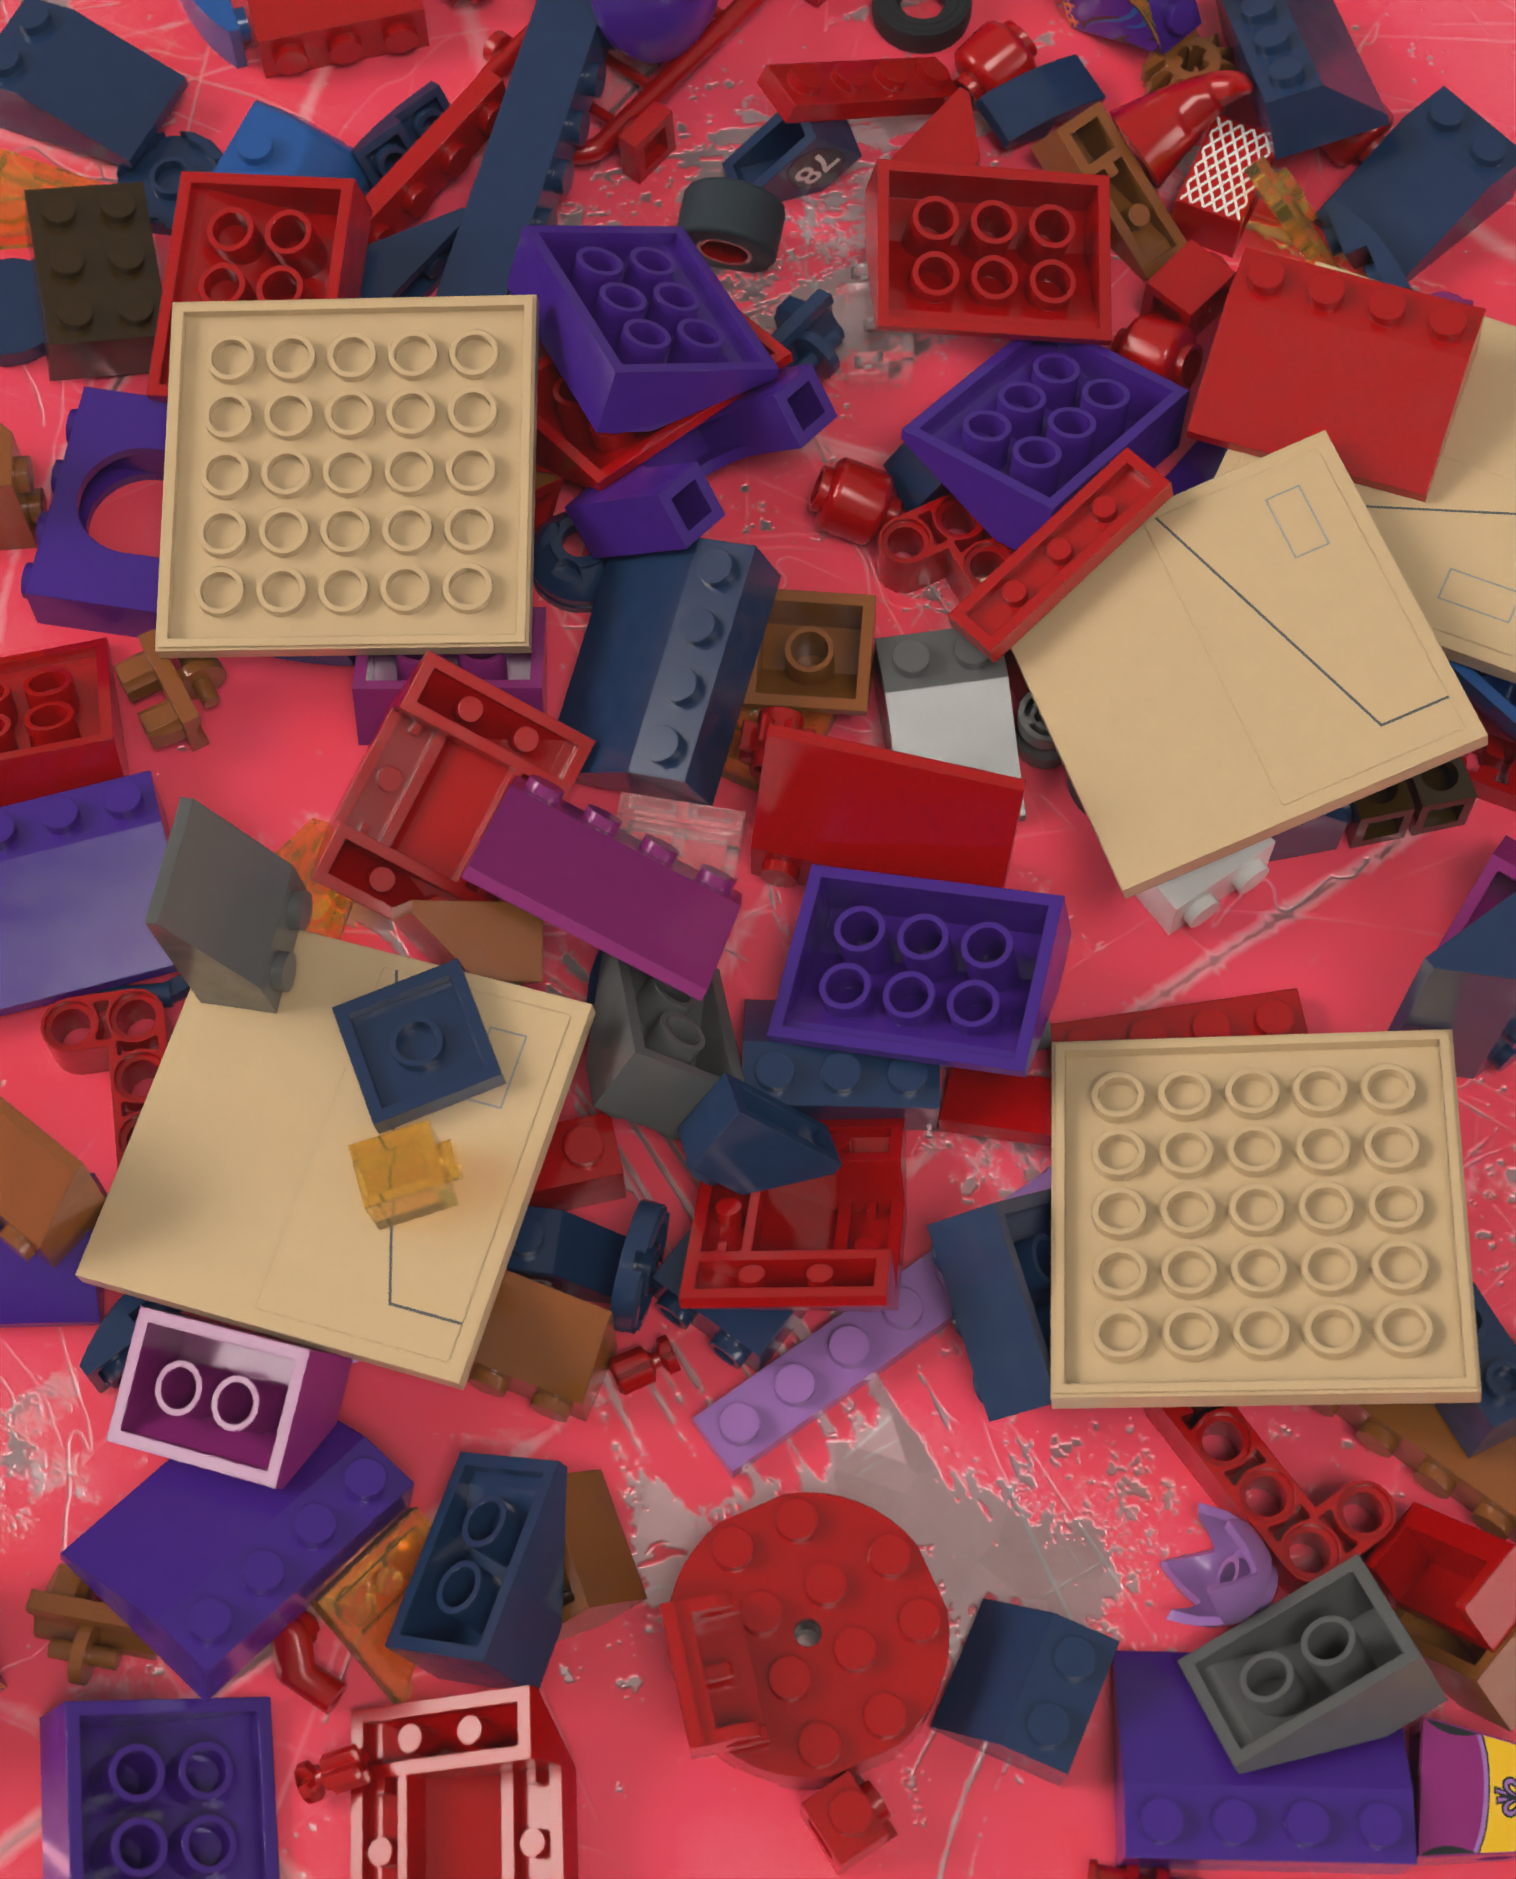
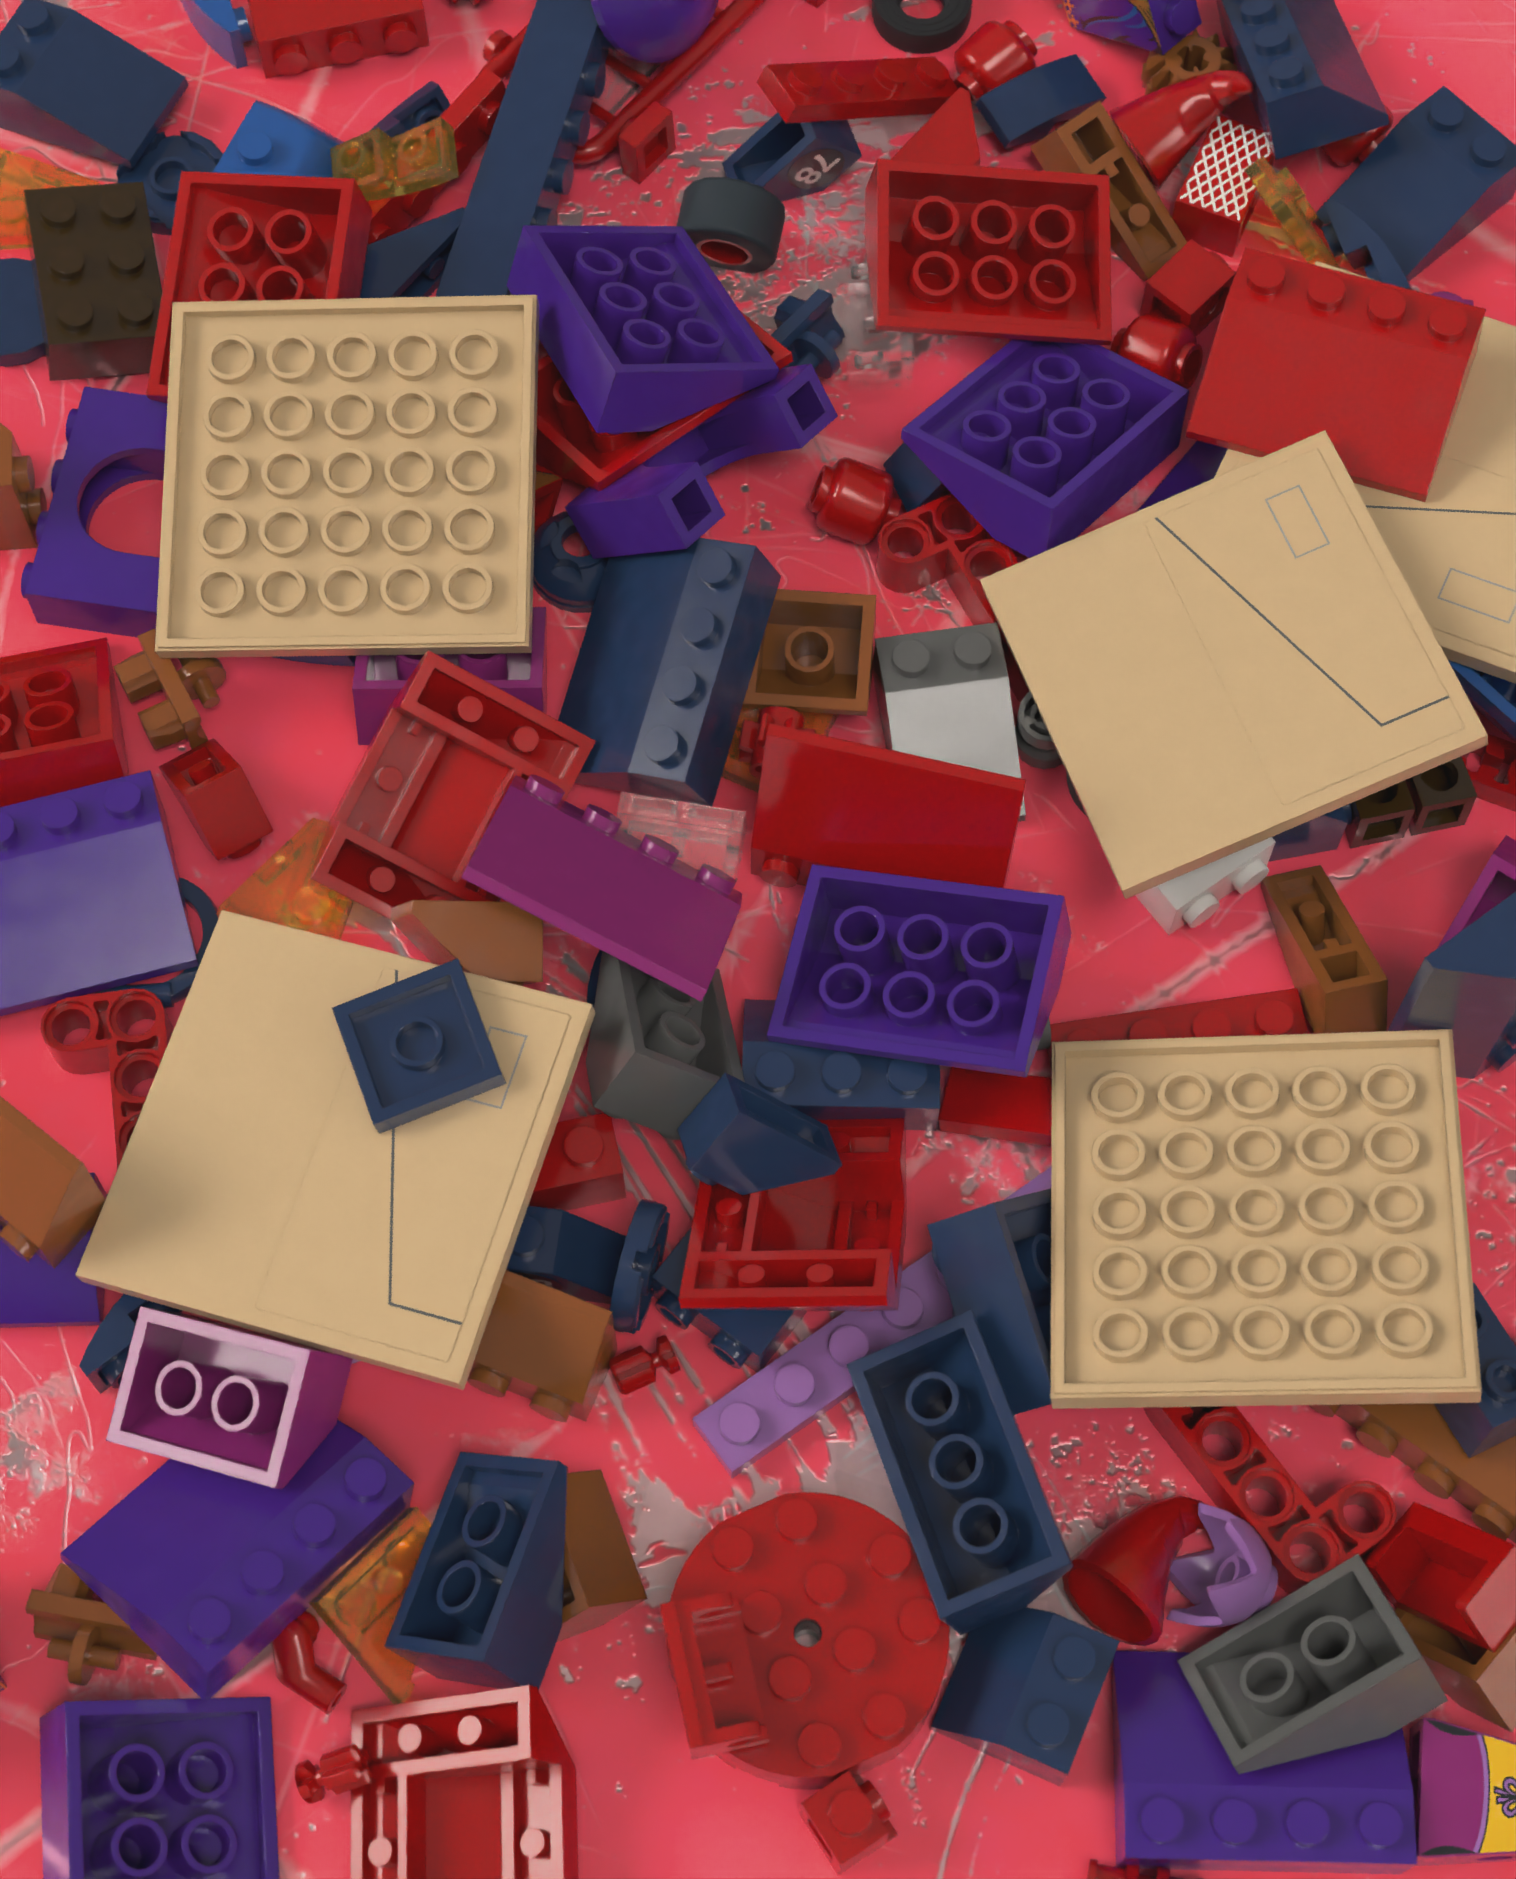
(217, 800): none -> red slope
(227, 911): dark grey slope -> none
(398, 164): none -> clear yellow slope
(406, 1174): clear yellow brick -> none
(960, 1473): none -> dark blue slope
(1060, 554): red plate -> none
(1125, 1570): none -> red hat
(1326, 954): none -> dark orange slope

